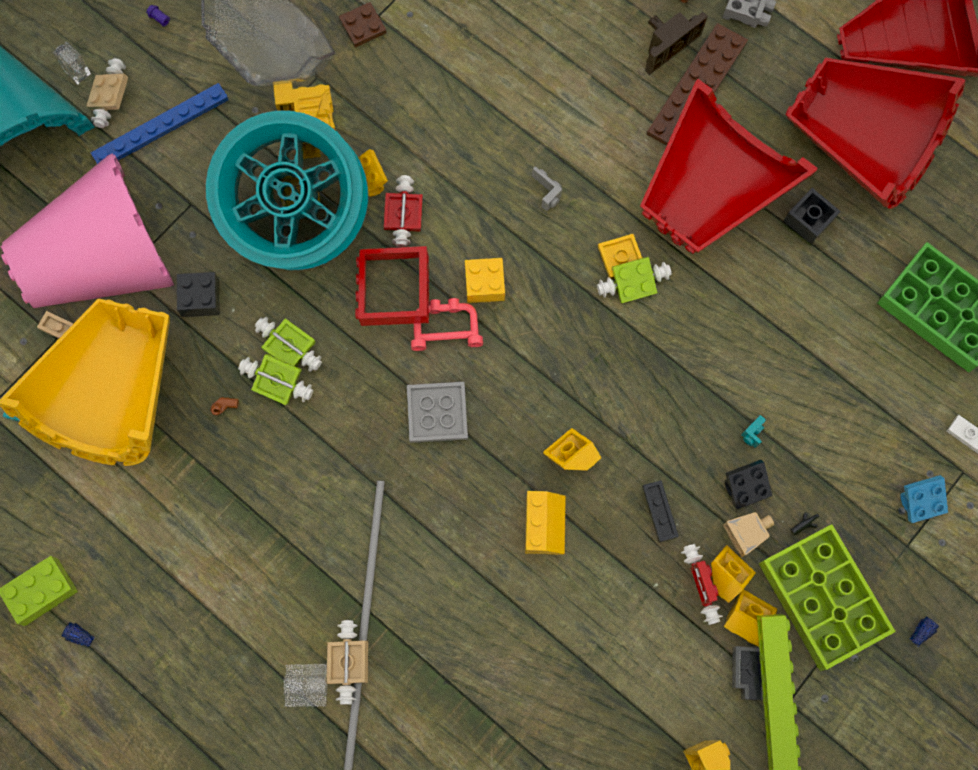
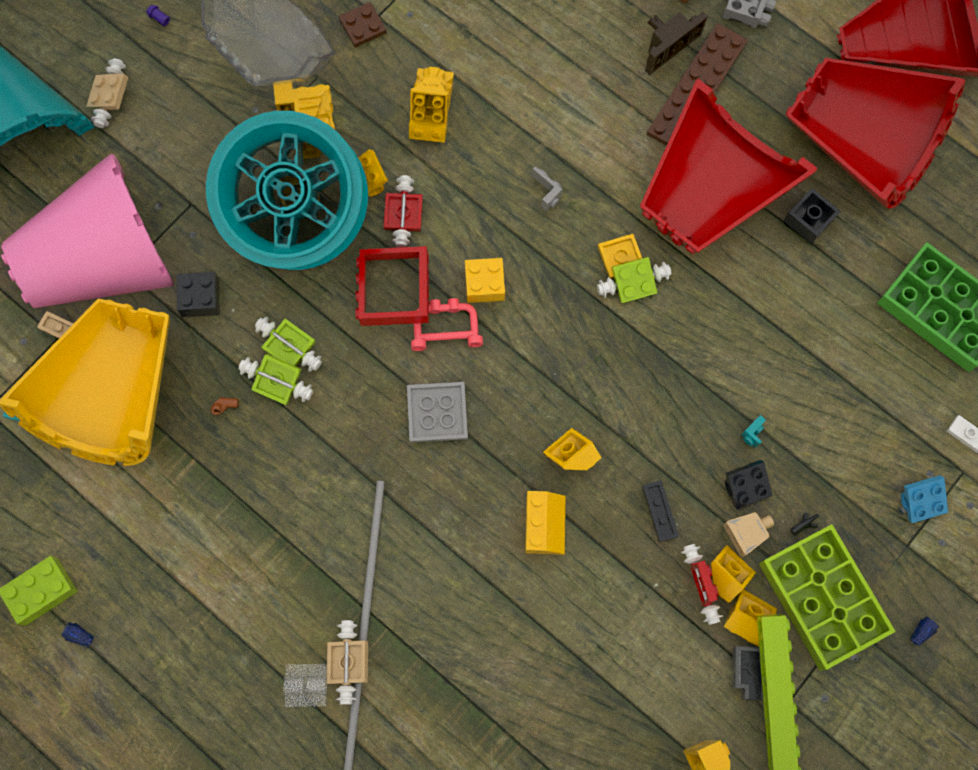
(71, 62): clear brick -> none
(162, 124): blue plate -> none
(430, 104): none -> yellow brick

